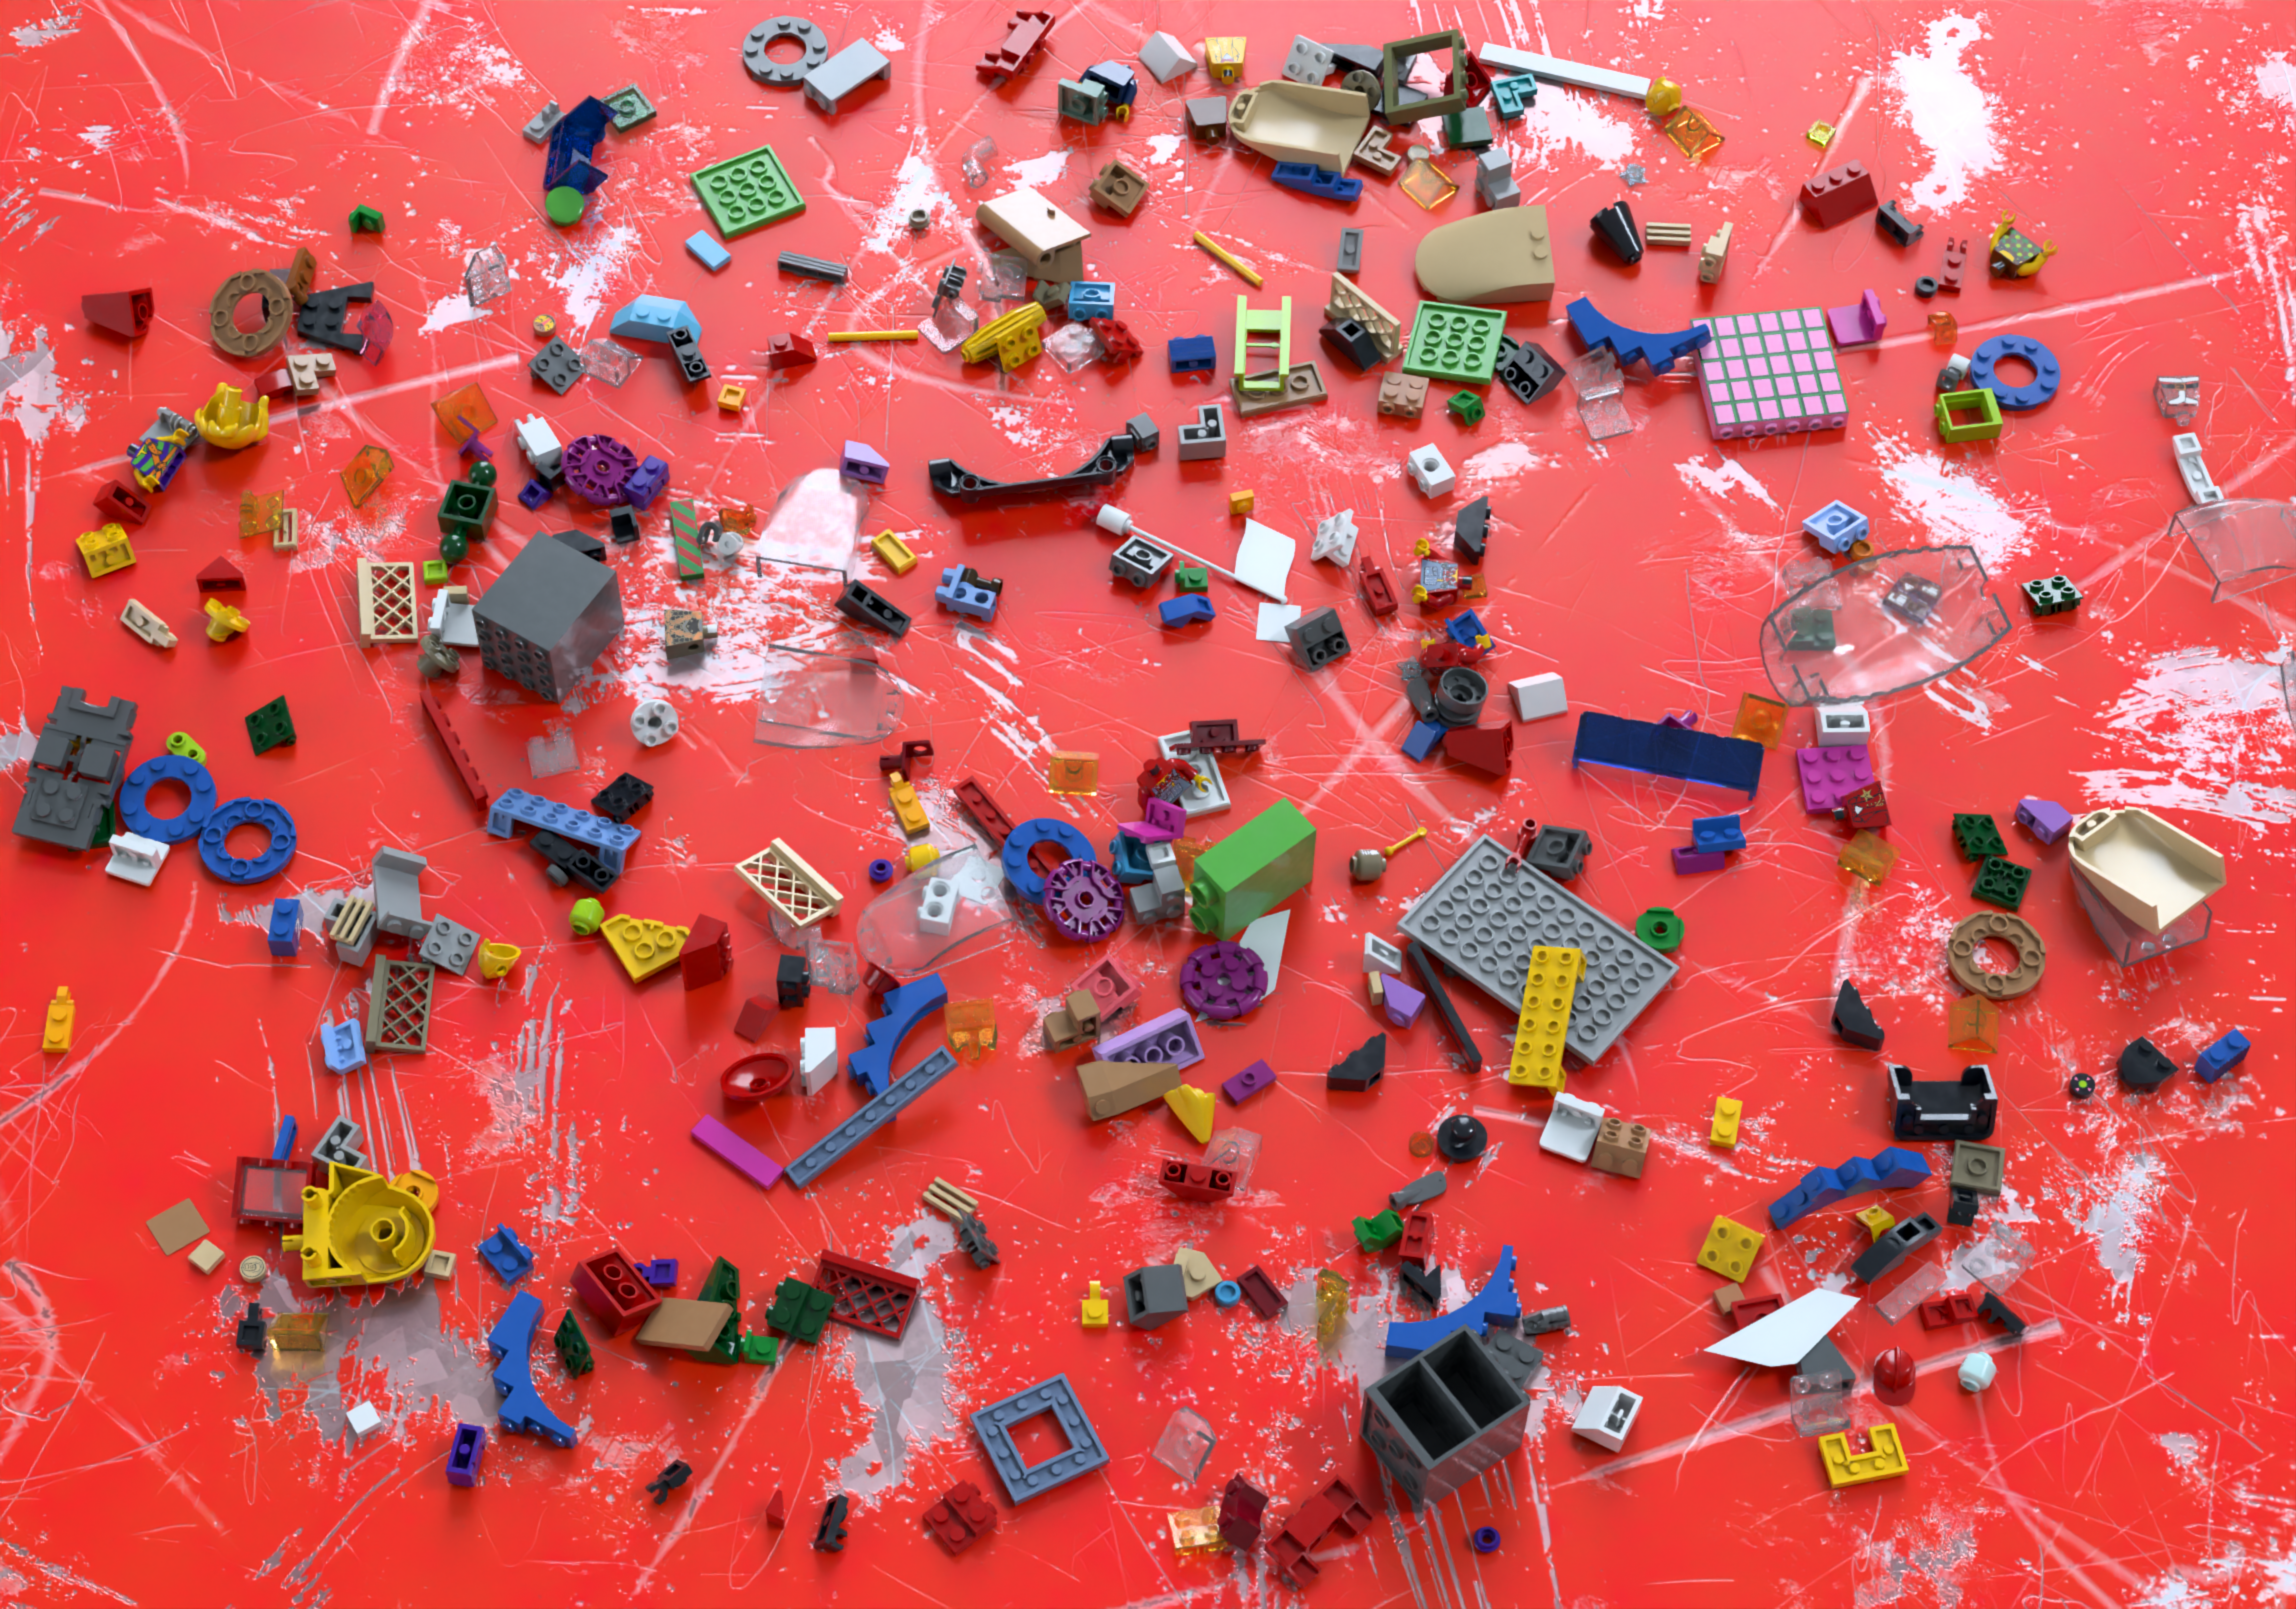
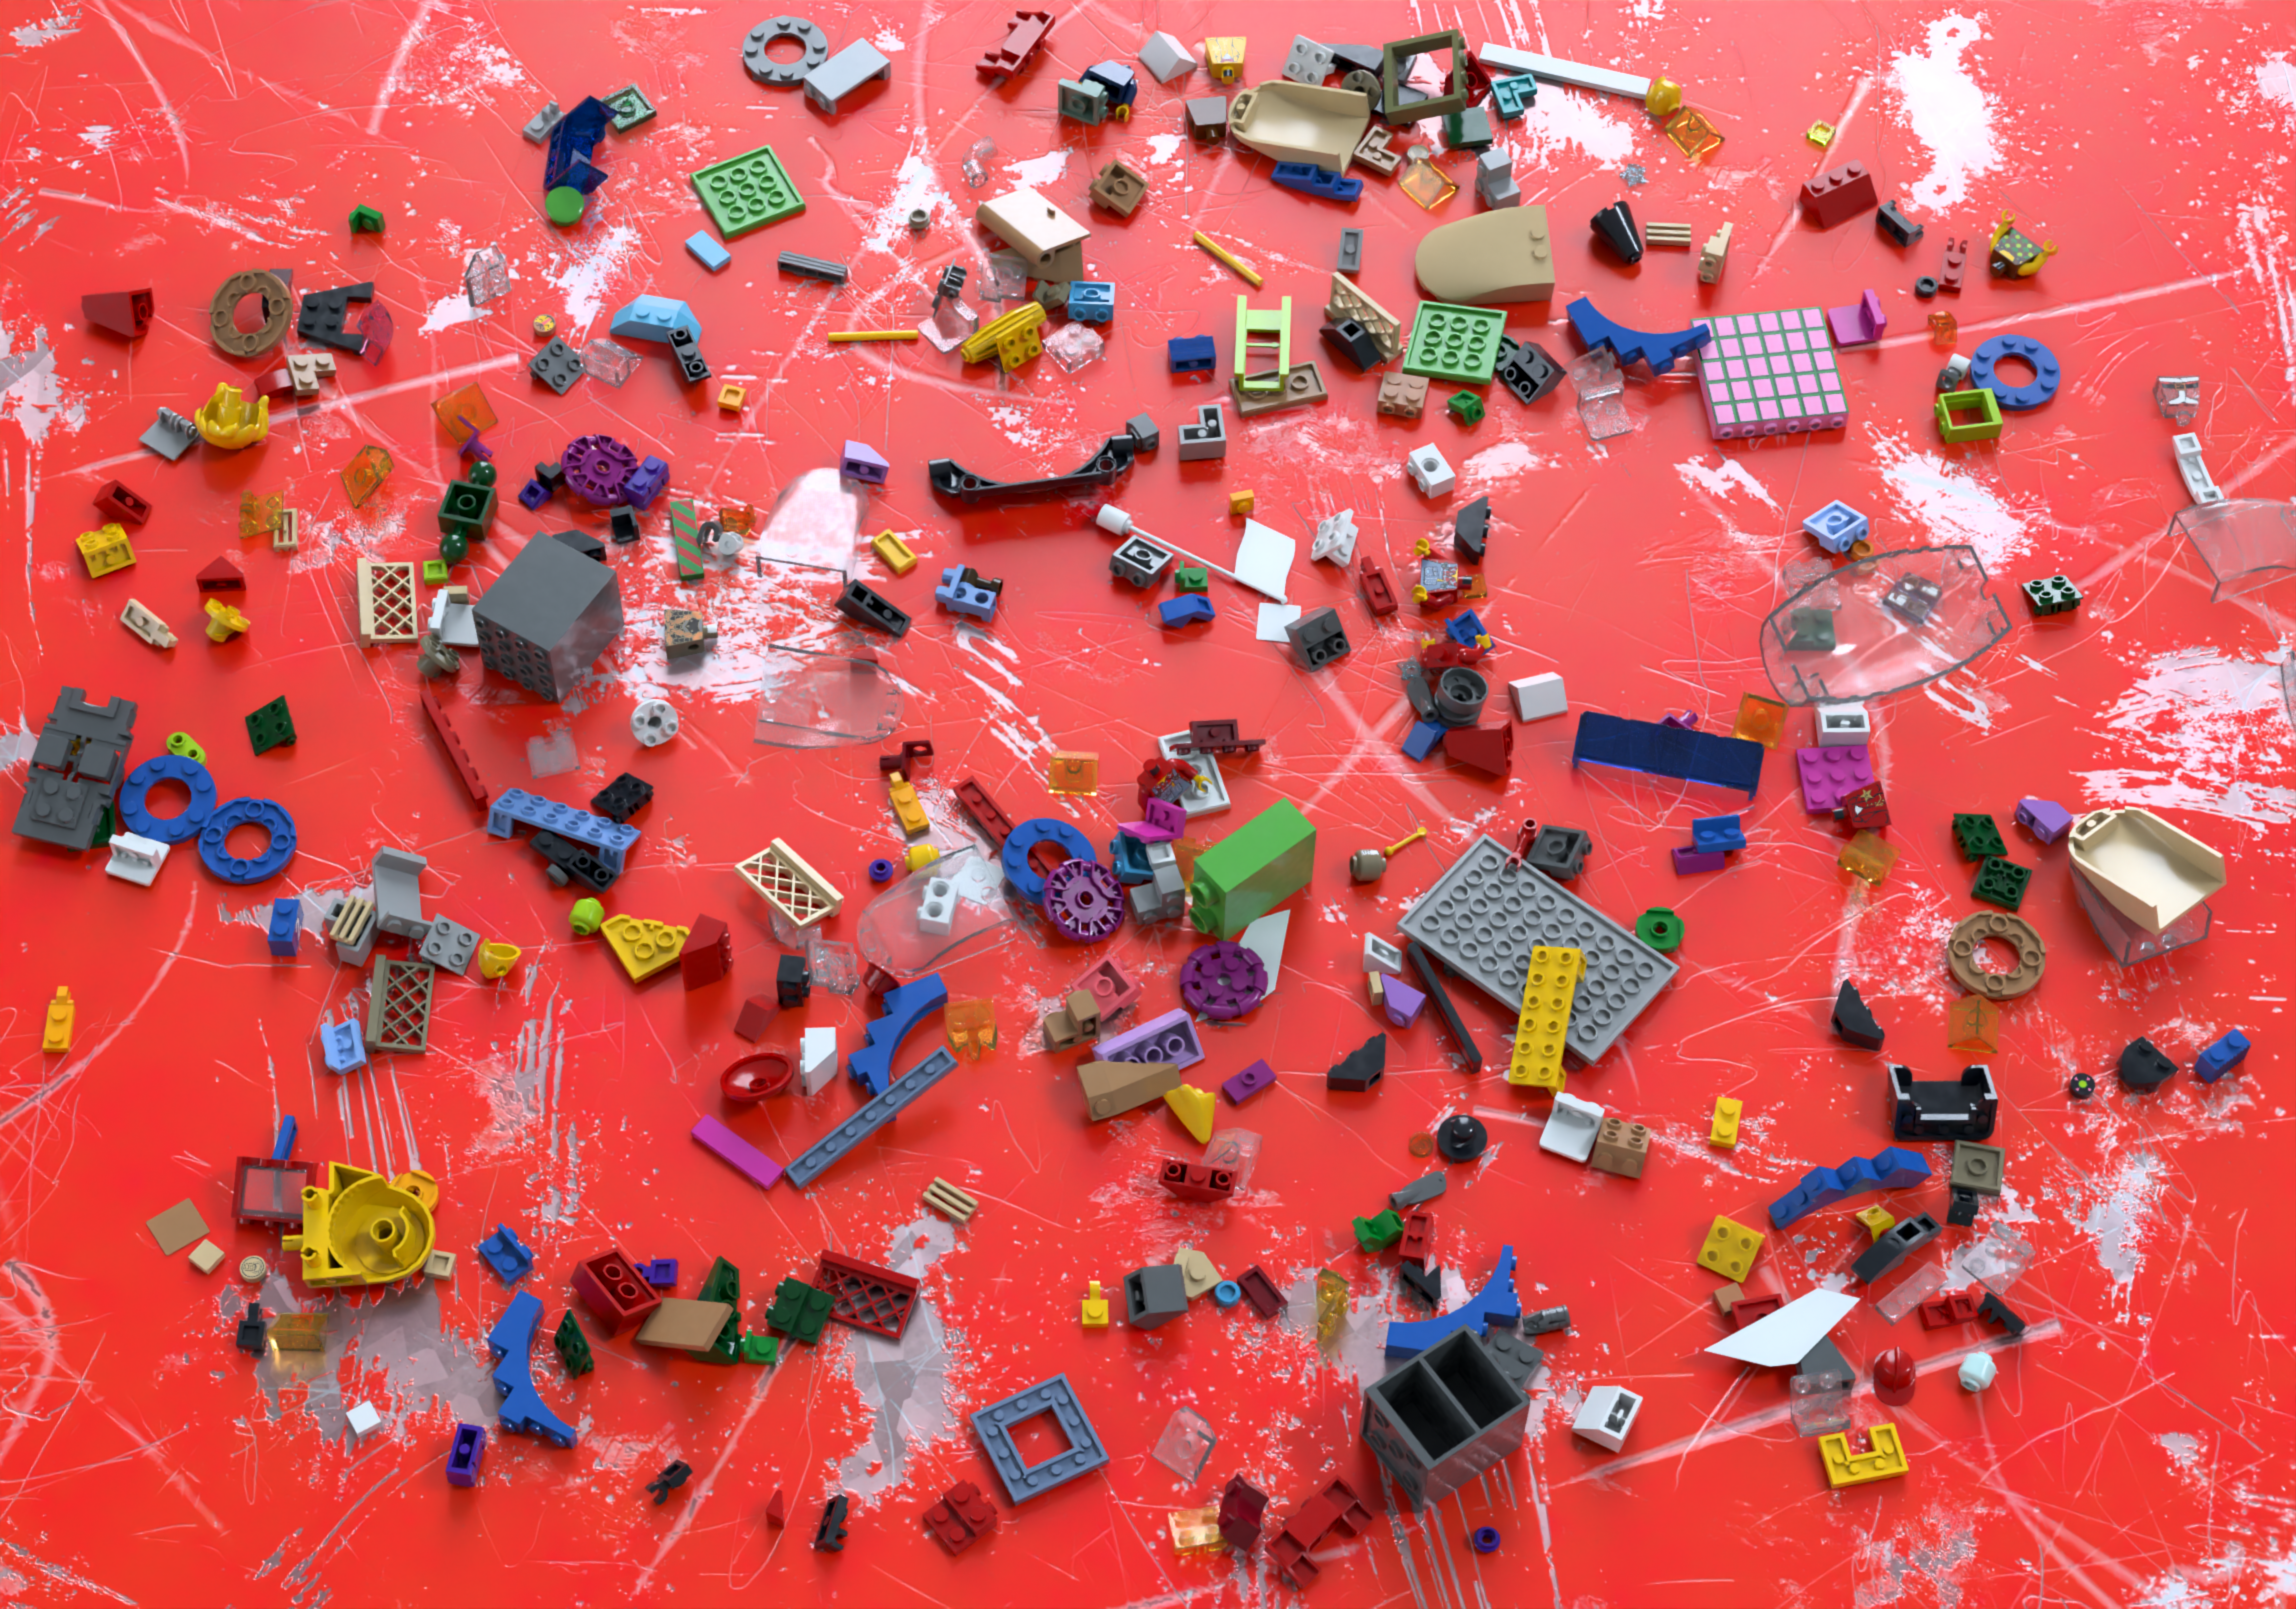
(158, 460): torso -> none
(301, 275): dark orange plate -> none
(341, 1146): light grey brick -> none
(538, 441): white hinge -> none
(790, 350): red slope -> none
(974, 1235): dark grey hinge -> none
(1116, 338): red piece -> none

